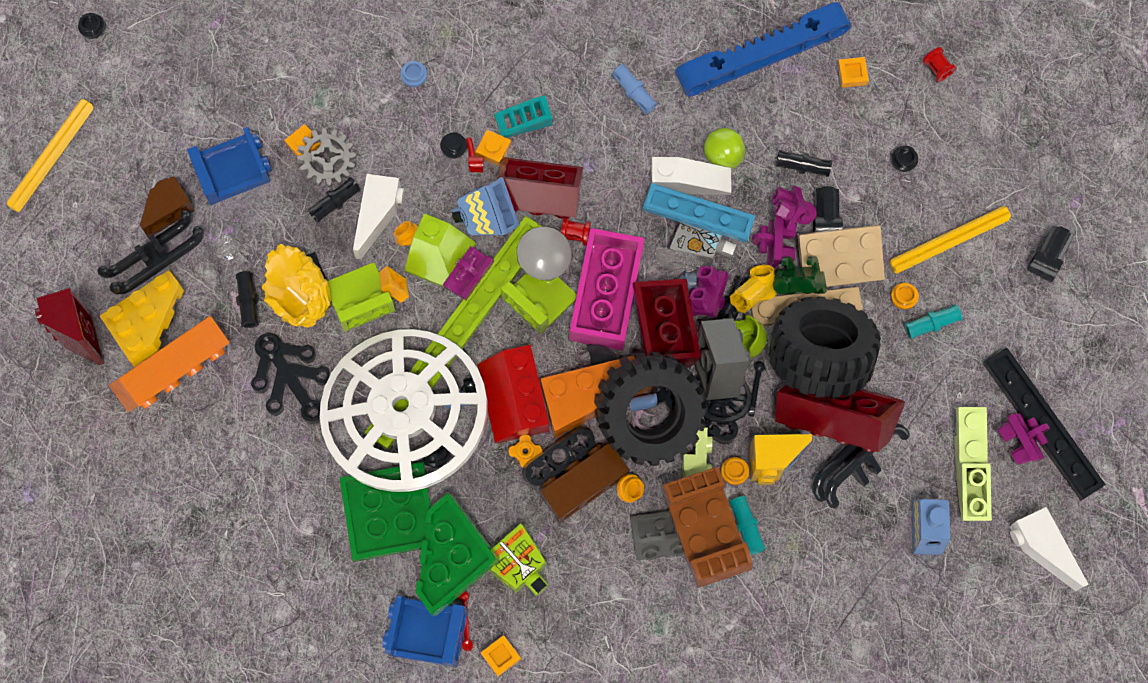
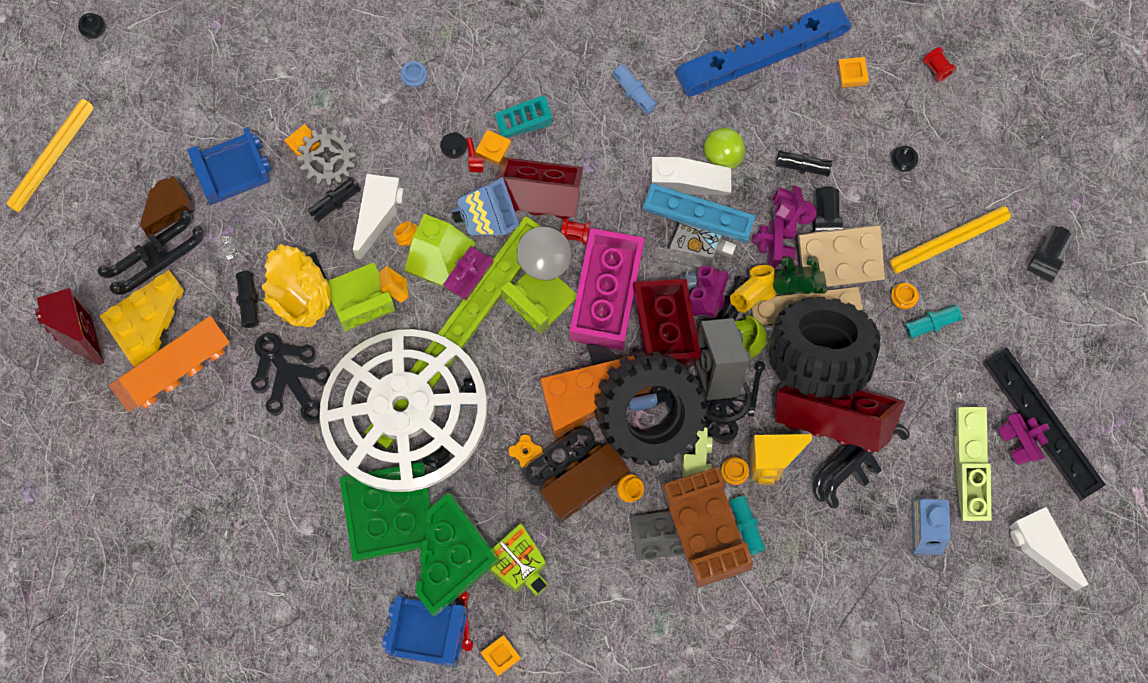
(514, 394): red slope -> none

